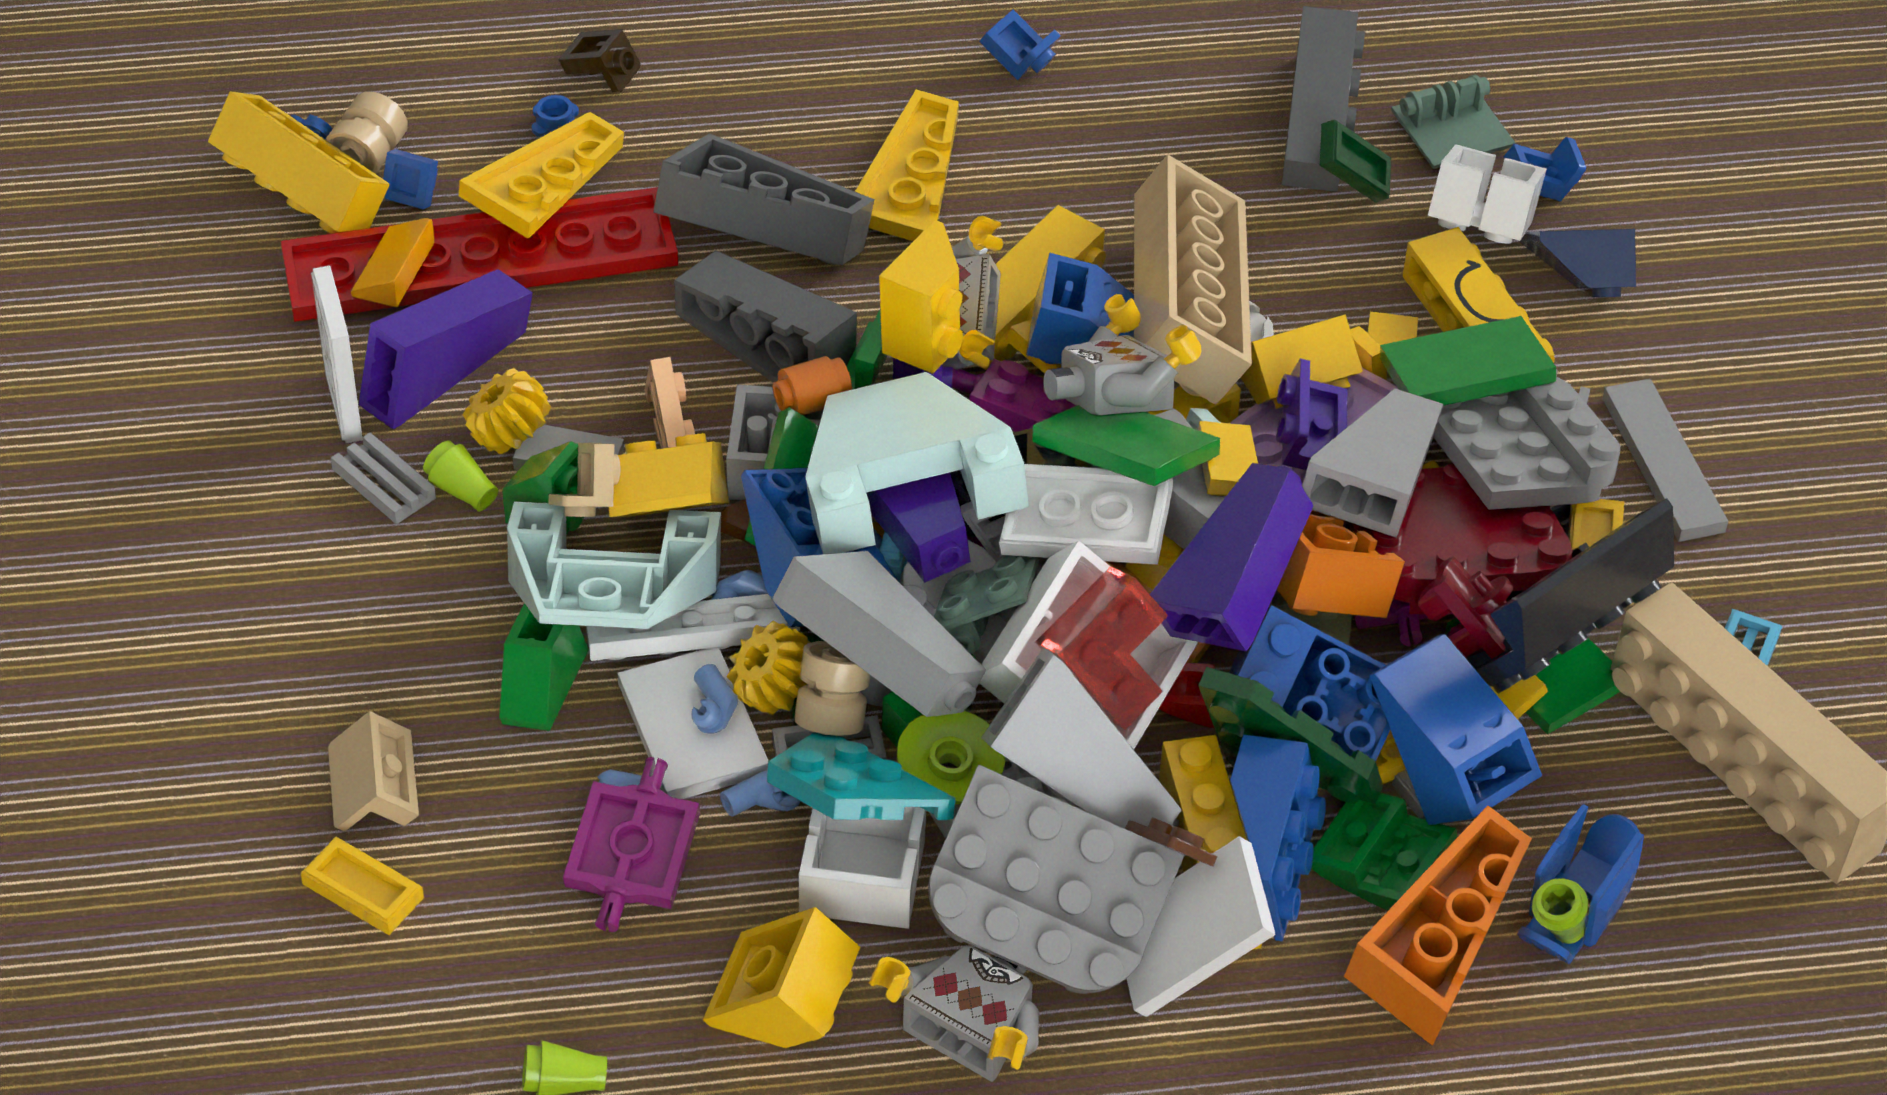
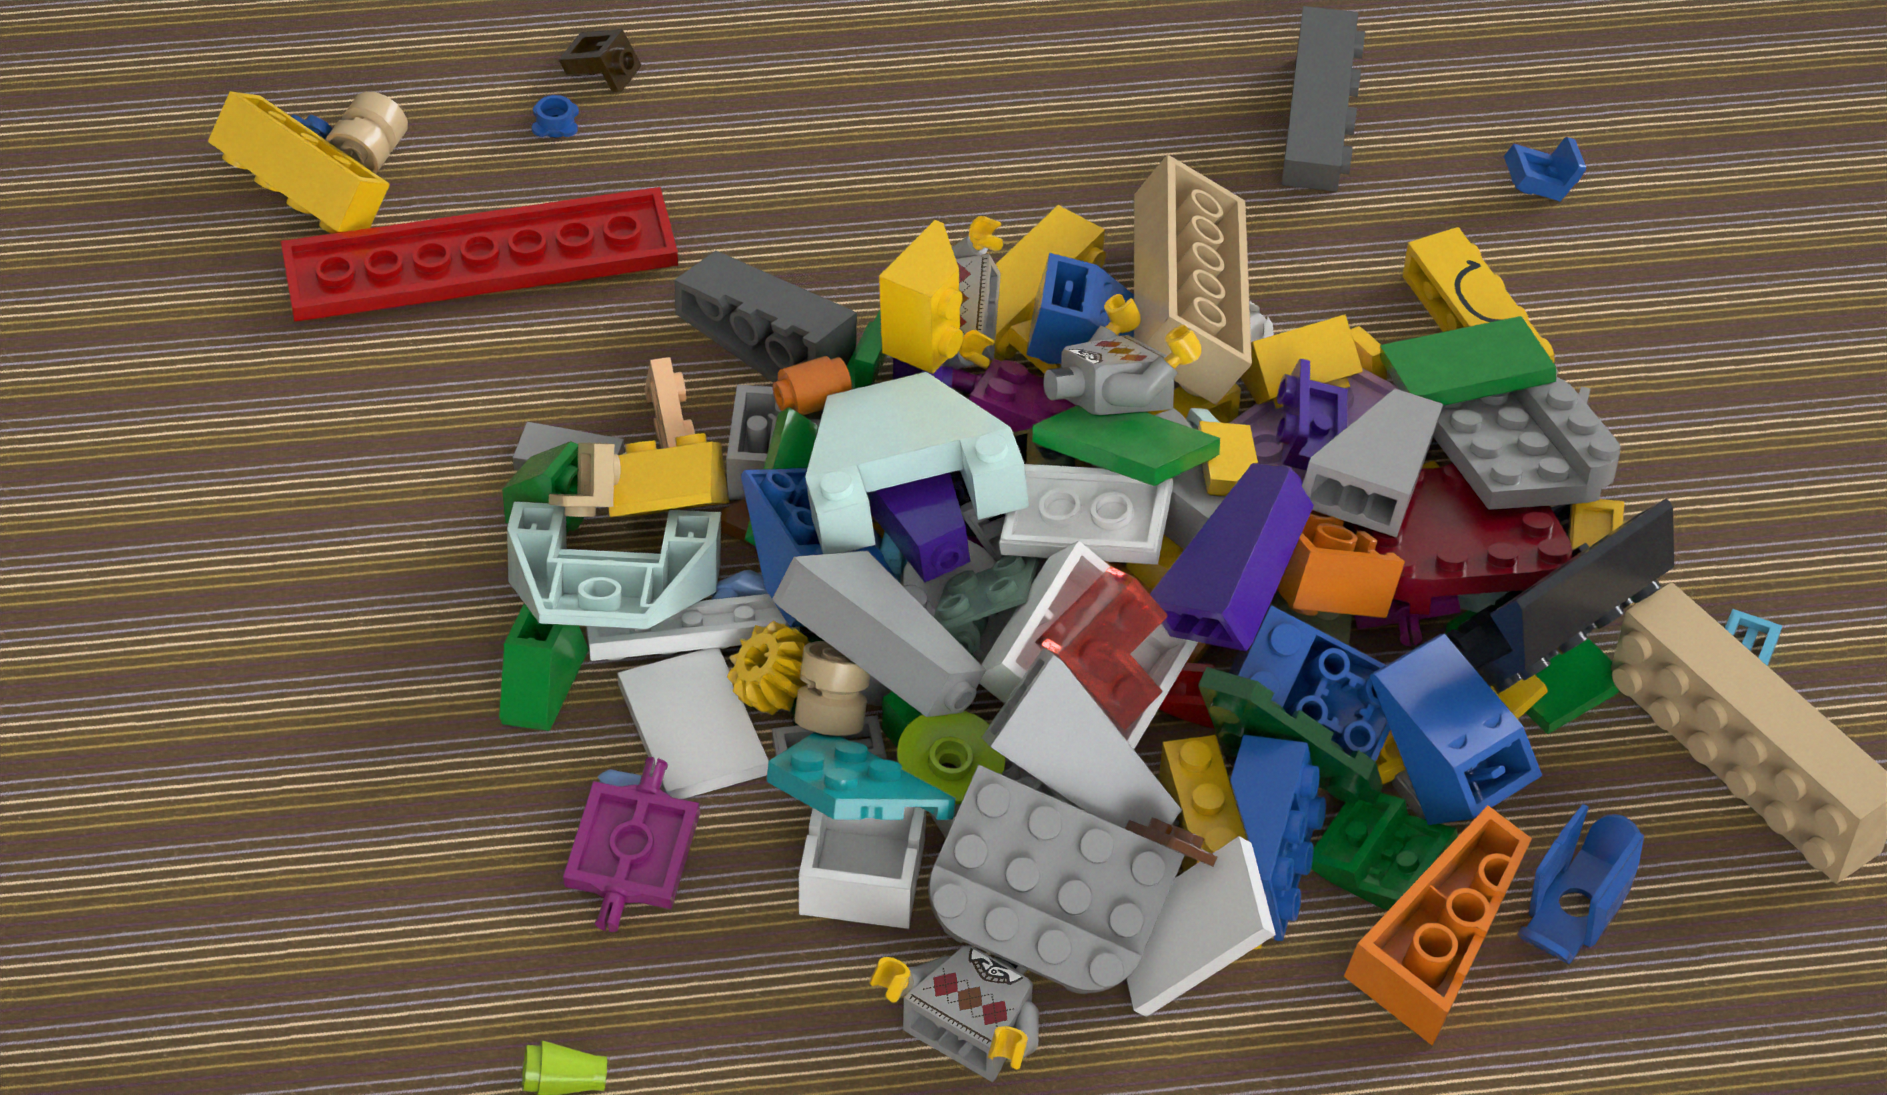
(336, 354): white tile -> none
(362, 885): yellow tile -> none
(373, 772): tan panel -> none
(390, 473): light grey tile -> none
(395, 262): light orange slope -> none
(410, 178): blue tile -> none
(439, 343): dark purple slope -> none
(458, 474): lime cone -> none
(506, 411): yellow gear -> none
(542, 175): yellow wing -> none
(719, 700): medium blue arm -> none
(756, 792): medium blue arm -> none
(763, 200): dark grey wedge -> none
(784, 980): yellow slope -> none
(912, 167): yellow wing -> none
(1019, 45): blue bracket -> none
(1355, 161): dark green tile -> none
(1391, 328): yellow tile -> none
(1452, 116): sand green hinge -> none
(1463, 188): white piece -> none
(1471, 602): dark red hips -> none
(1561, 909): lime cone -> none
(1589, 257): dark blue slope -> none
(1665, 458): light grey tile -> none

